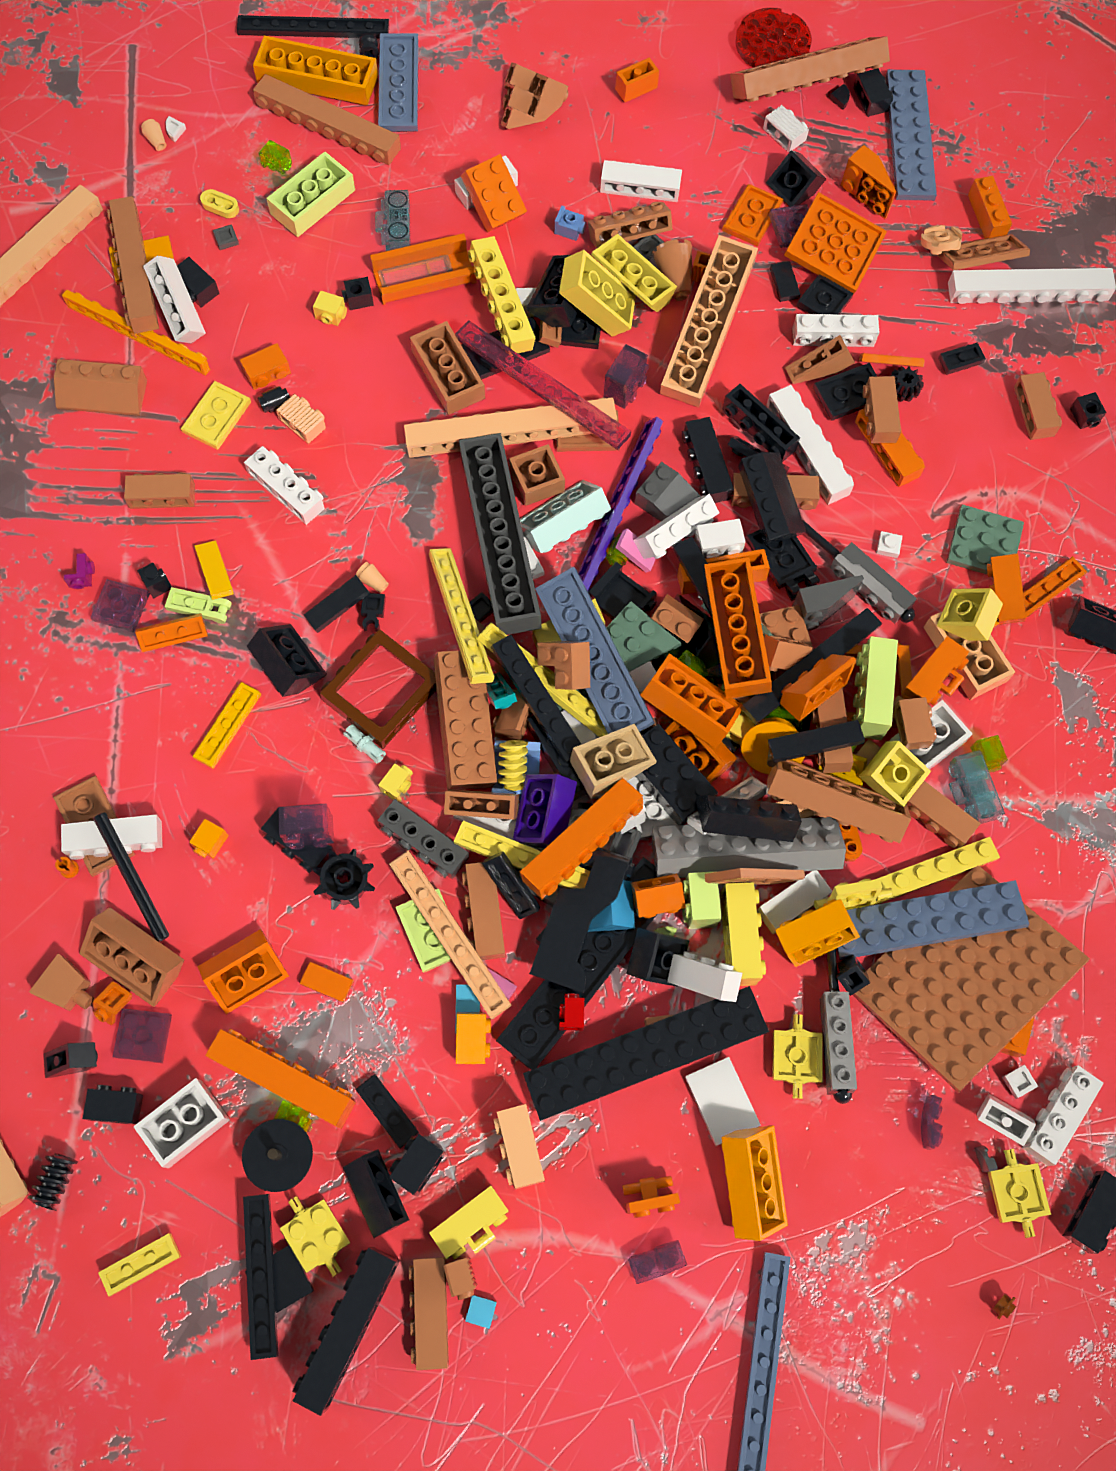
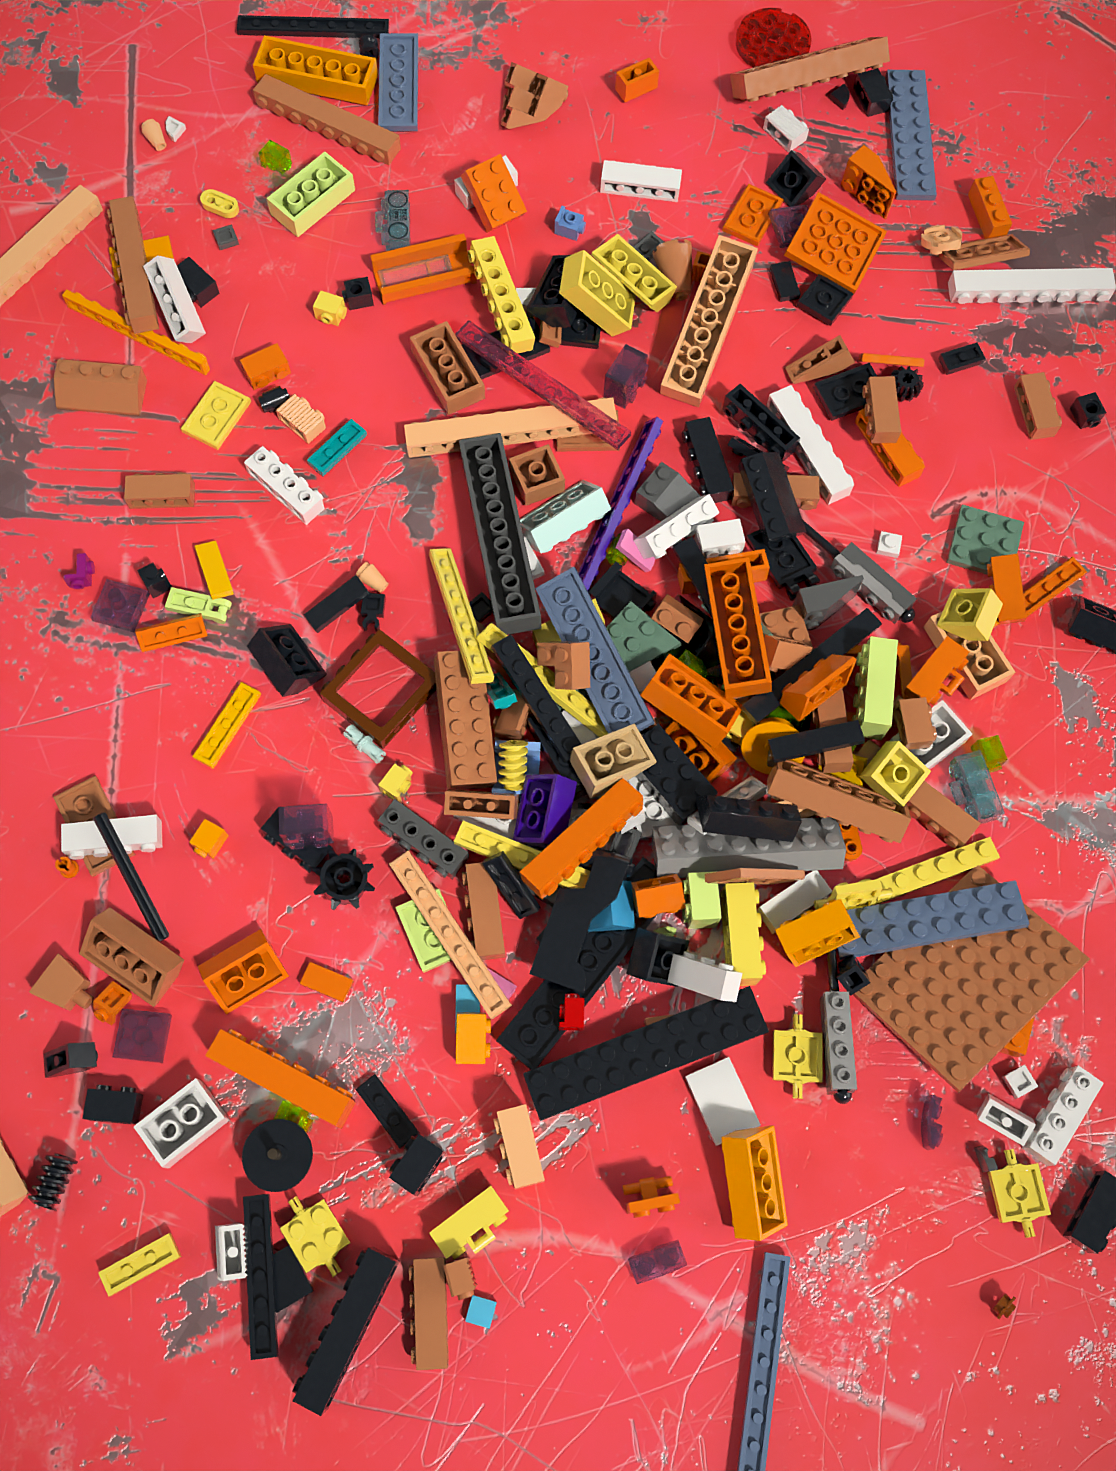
(230, 1251): none -> white brick
(337, 447): none -> teal plate
(376, 1193): black brick -> none
(631, 224): nougat brick -> none
(821, 328): white brick -> none

